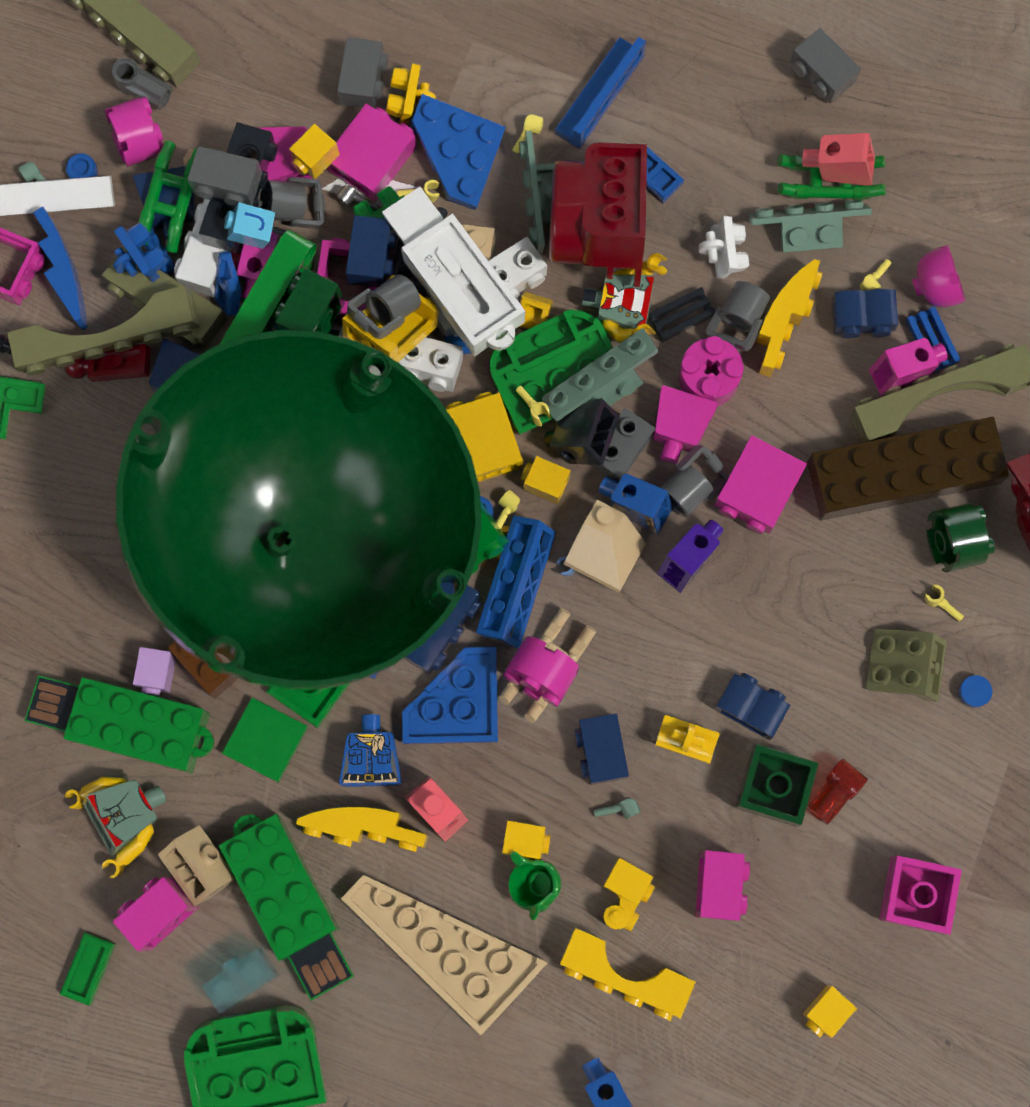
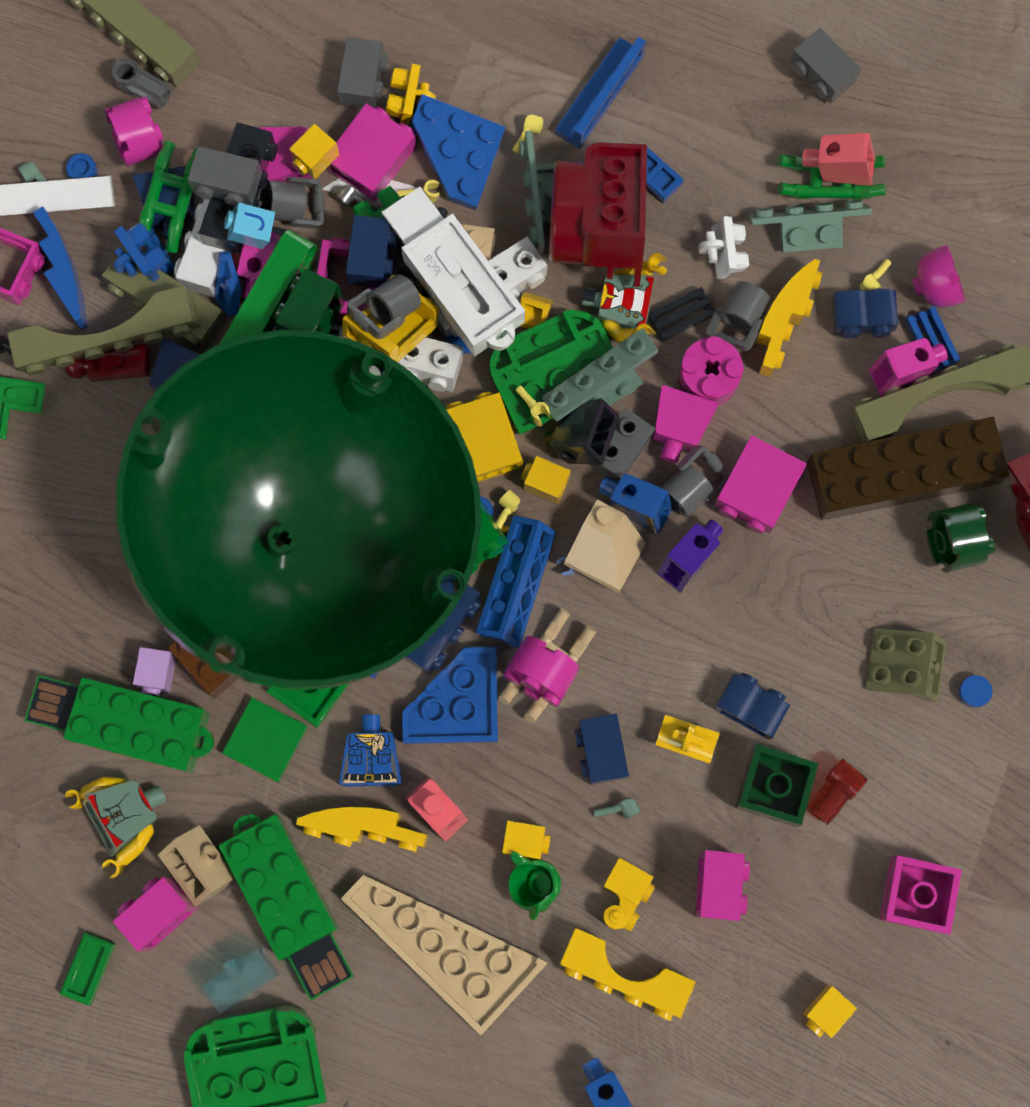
(943, 603): light yellow hand -> none

